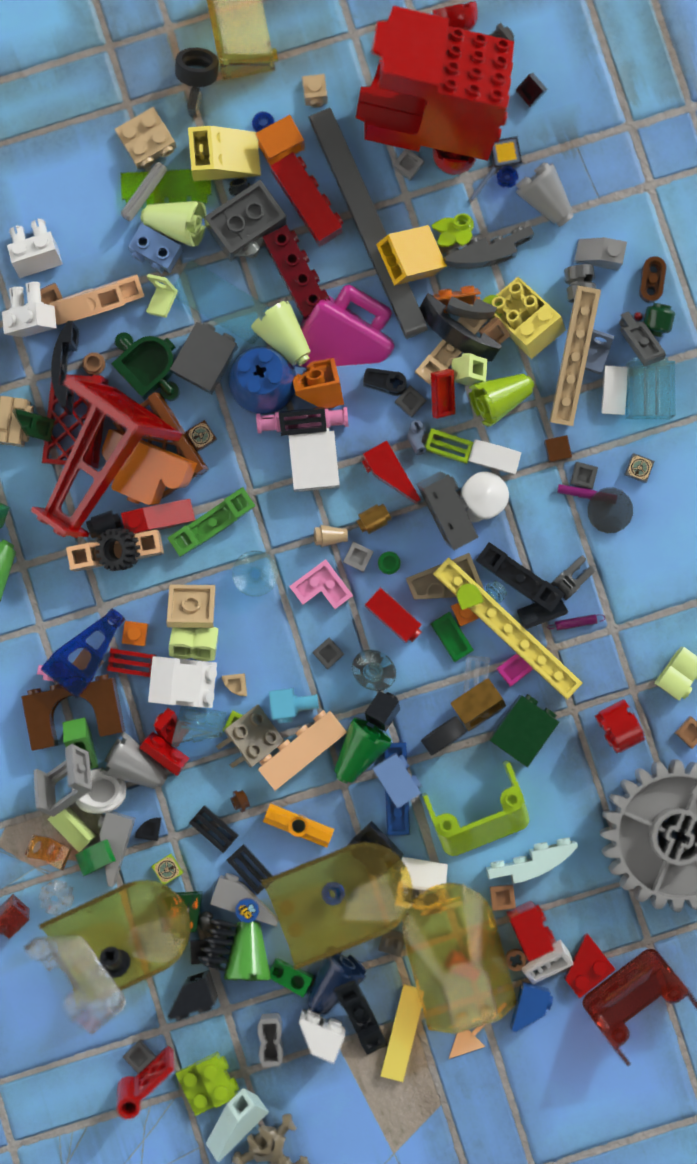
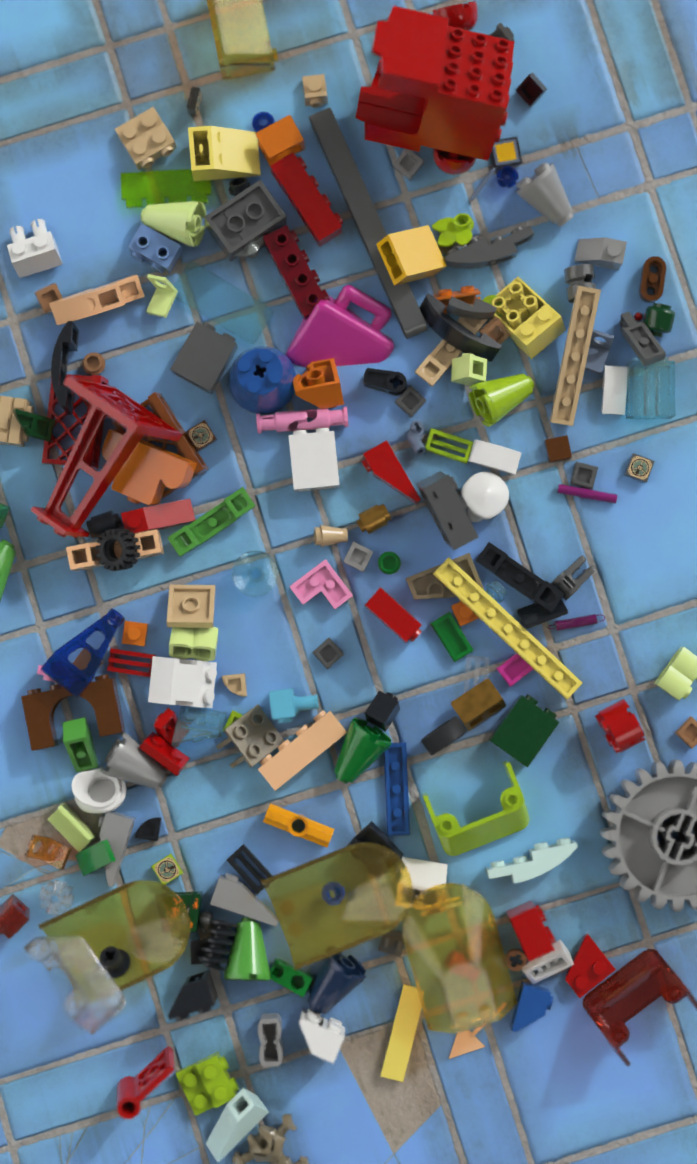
(28, 318): white brick -> none
(77, 770): light grey window -> none
(139, 1056): dark grey tile -> none
(143, 191): light grey axle -> none
(146, 365): dark green piece -> none
(193, 76): black tyre -> none
(207, 835): black tile -> none
(240, 801): reddish brown plate -> none
(247, 910): tile -> none
(283, 333): yellowish green cone -> none
(322, 419): black tile -> none
(361, 1016): black slope -> none
(379, 665): clear light blue dish -> none
(397, 780): medium blue brick -> none
(443, 393): red tile -> none
(468, 596): lime tile -> none
(502, 897): medium nougat plate -> none
(610, 510): clear smoke tile -> none

